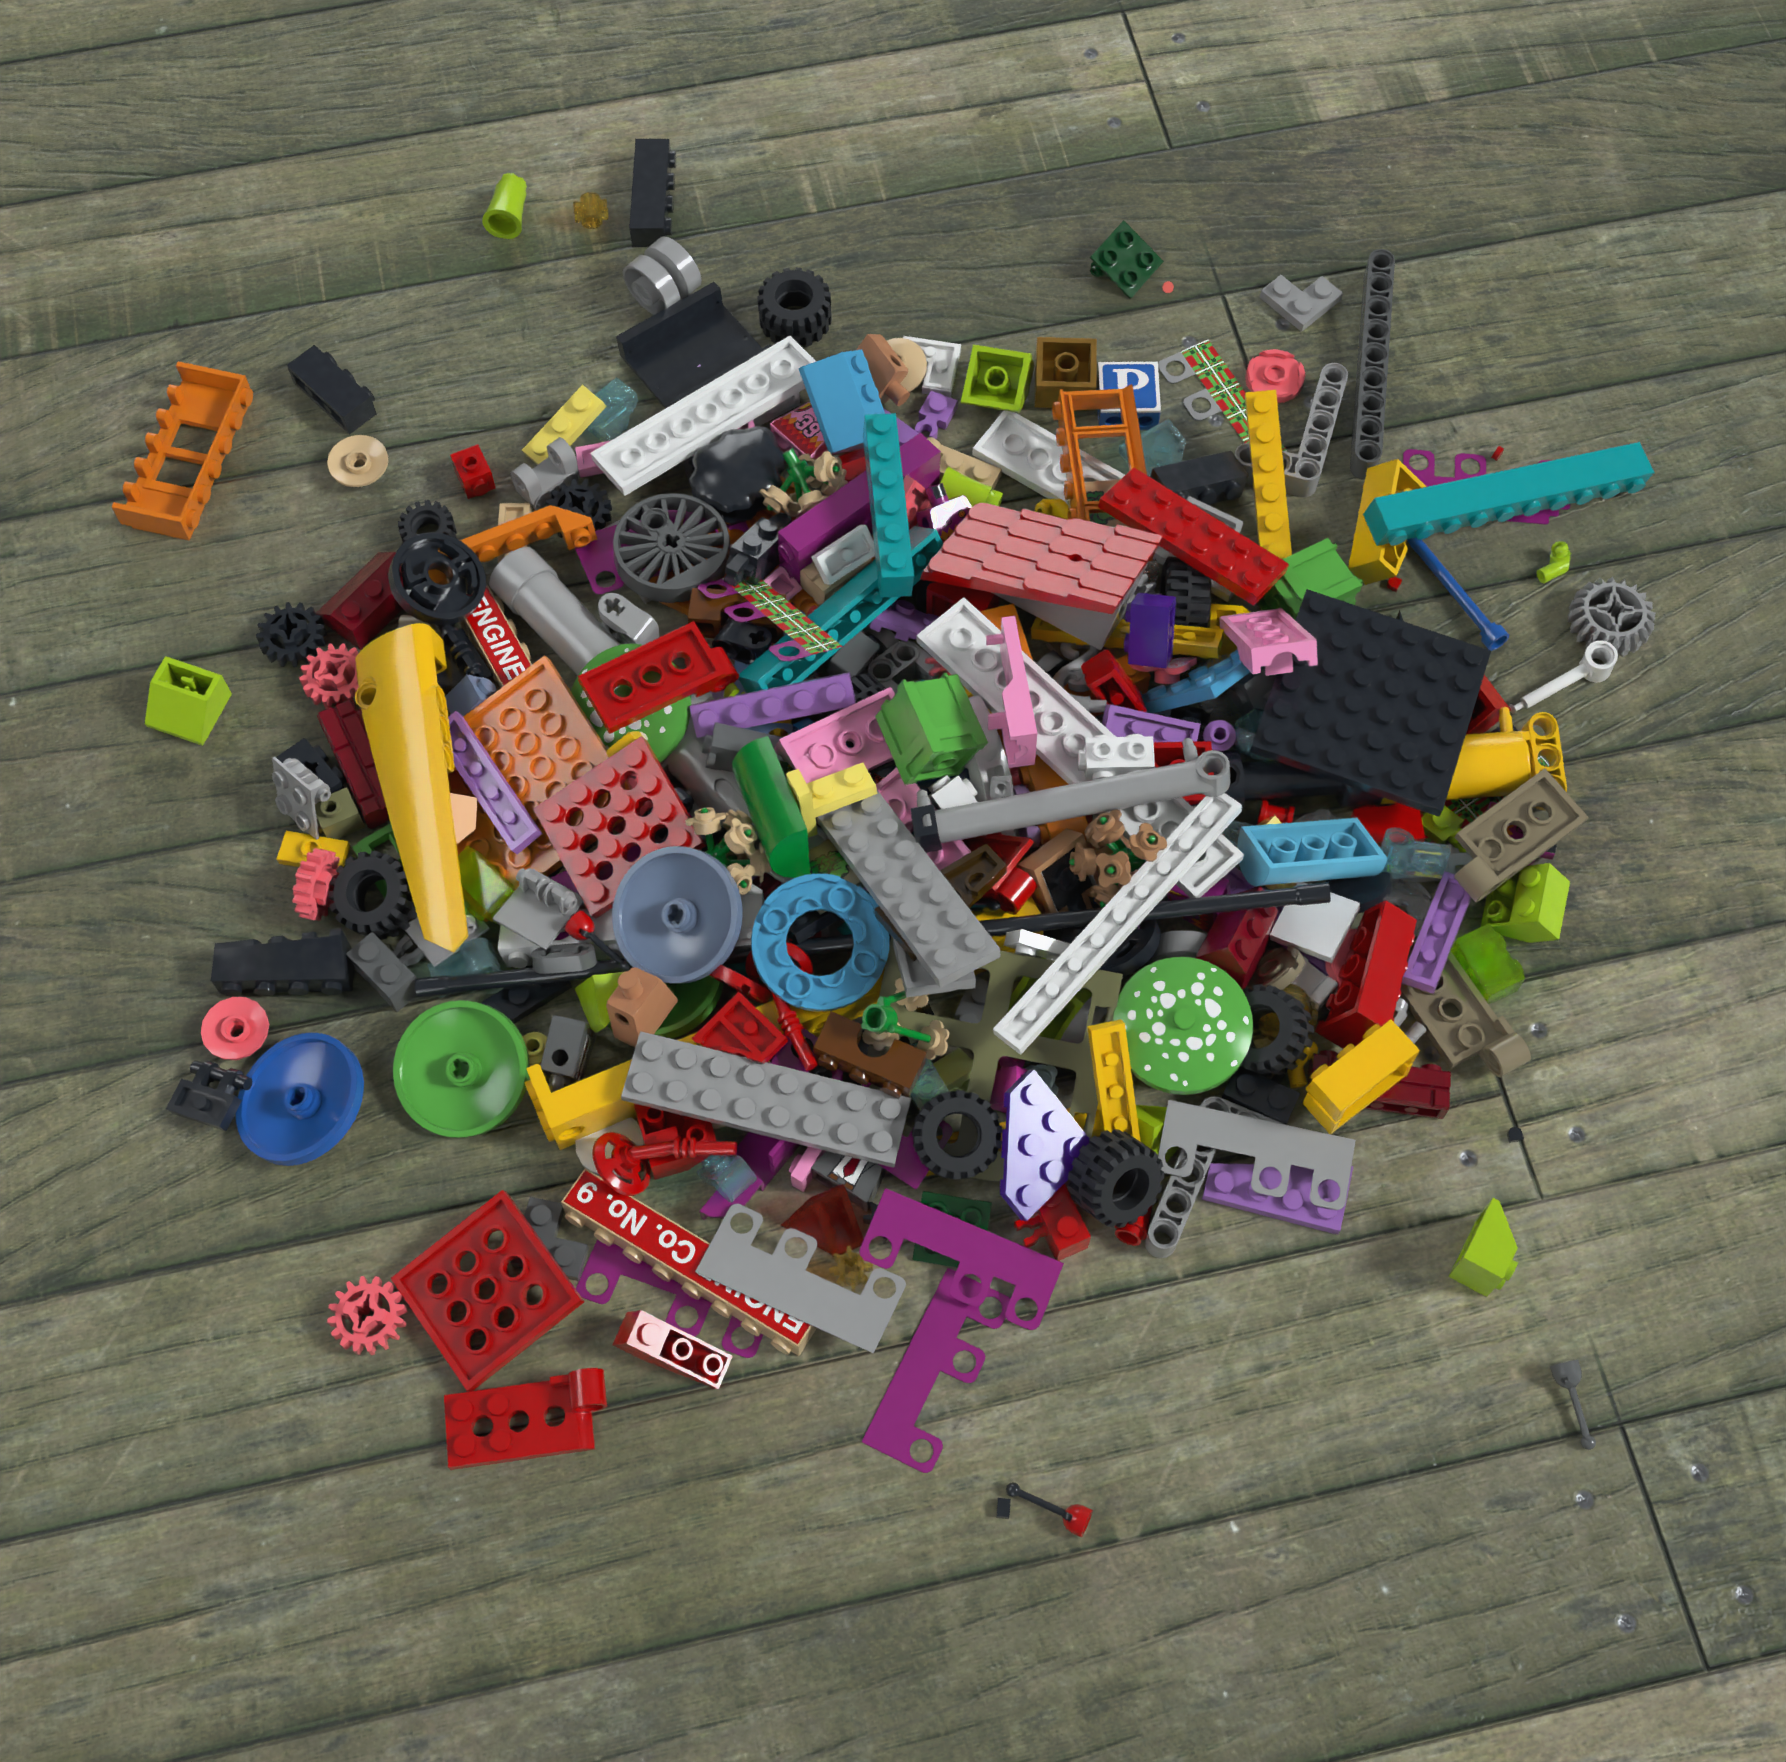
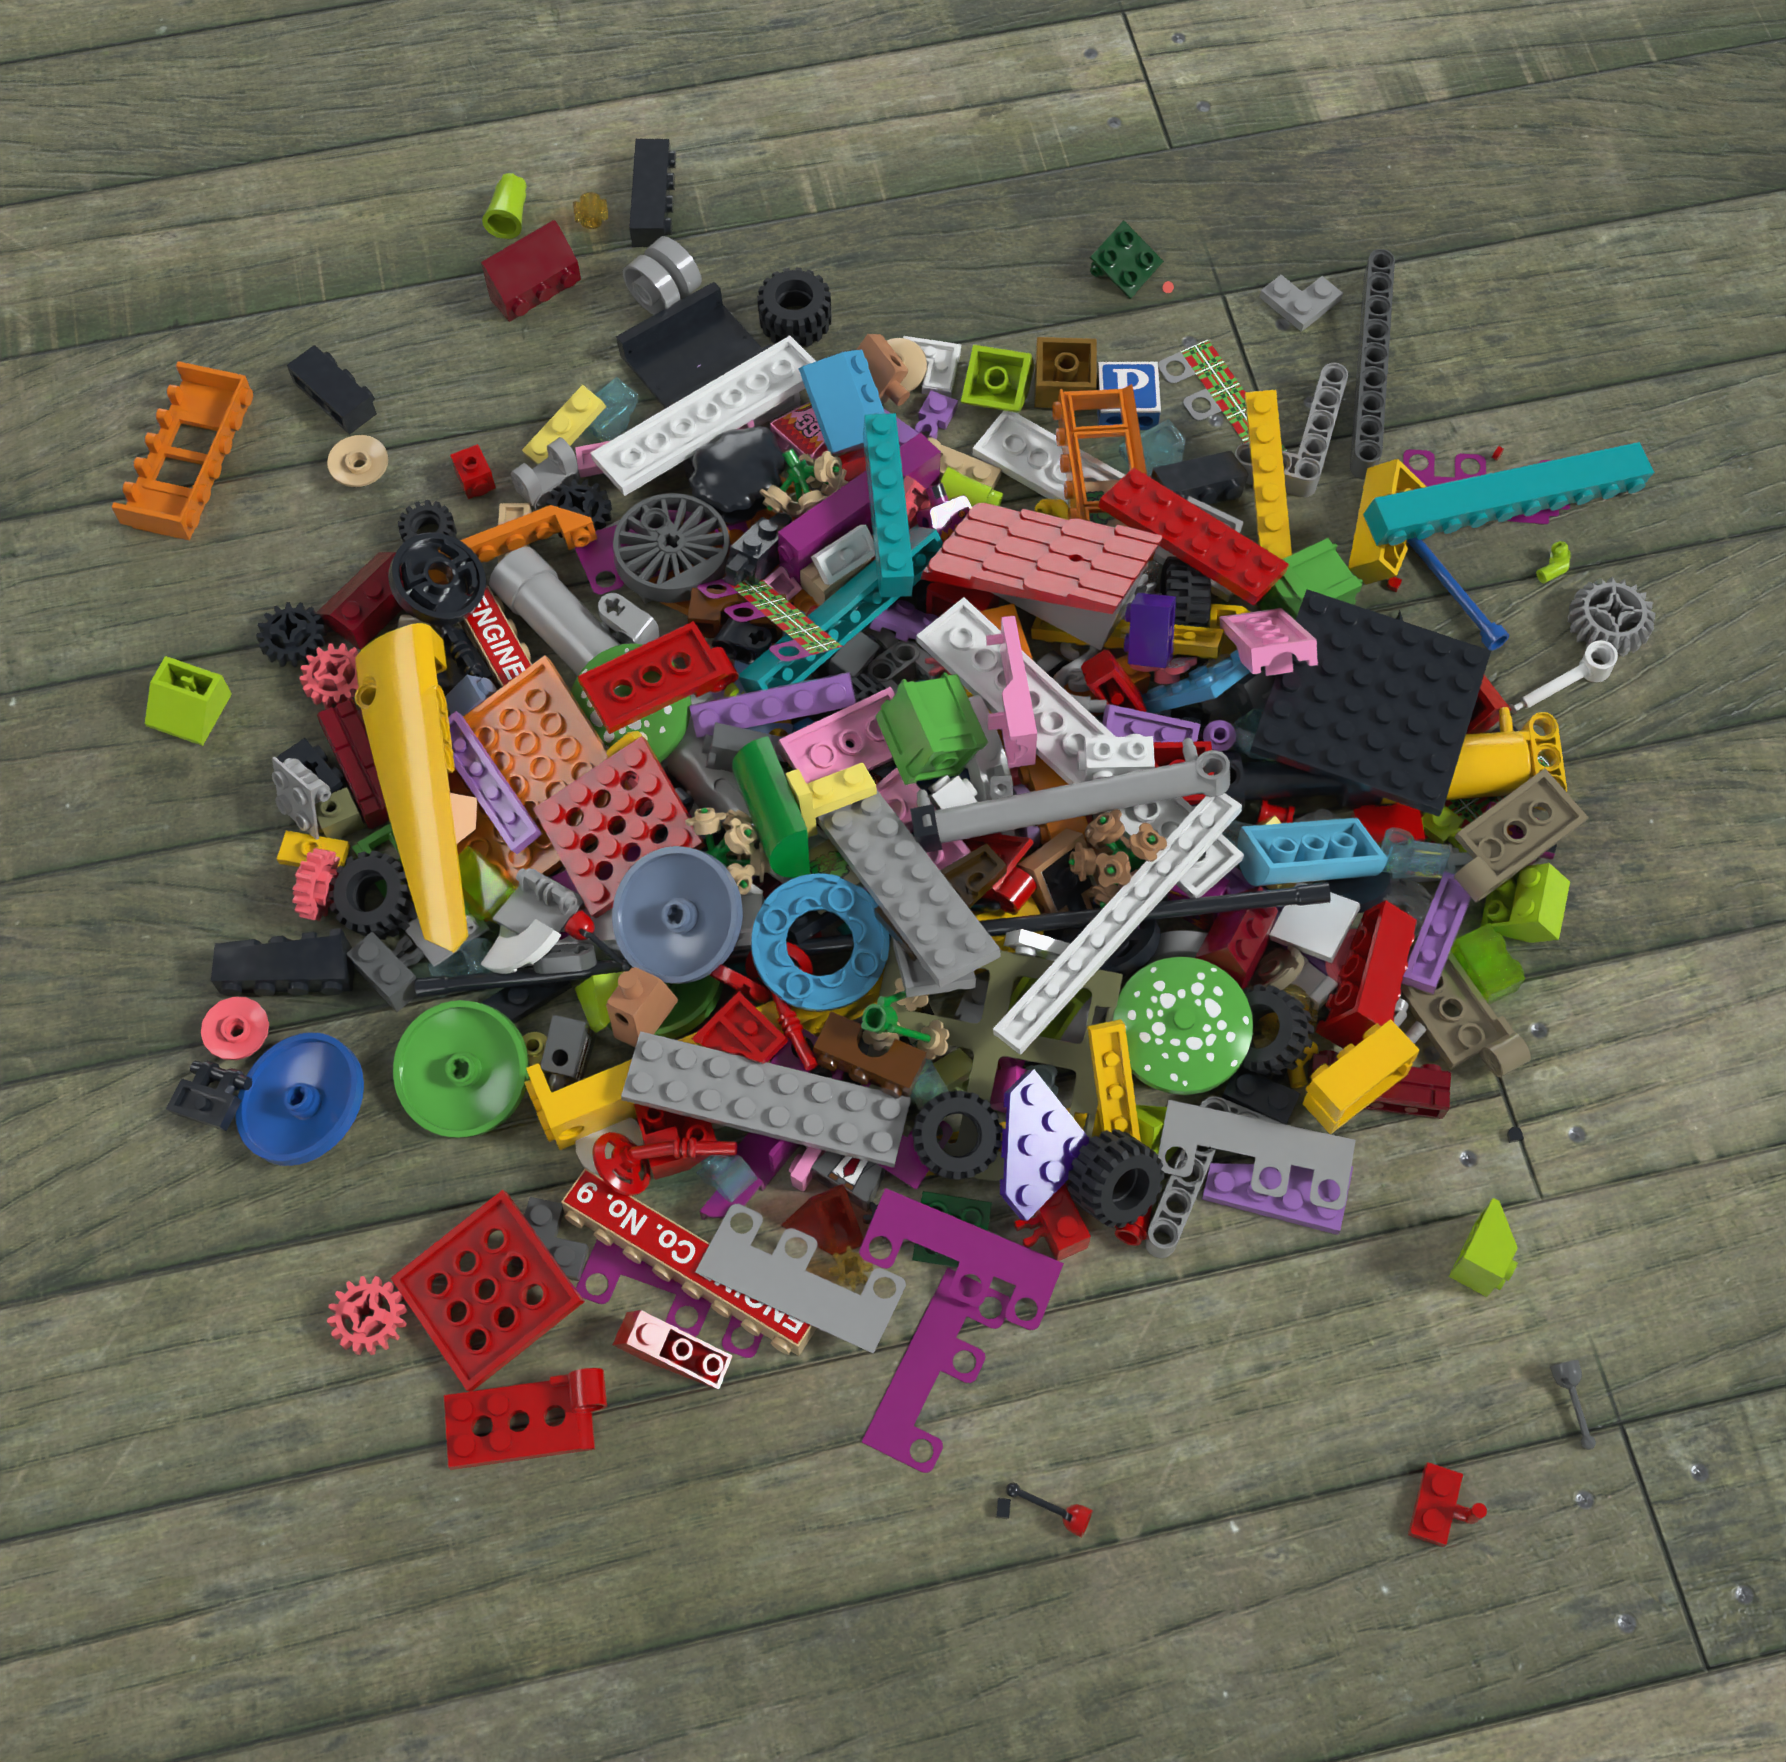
(516, 951): none -> white tile
(530, 271): none -> dark red slope
(1276, 371): coral tile -> none
(1437, 1505): none -> red plate

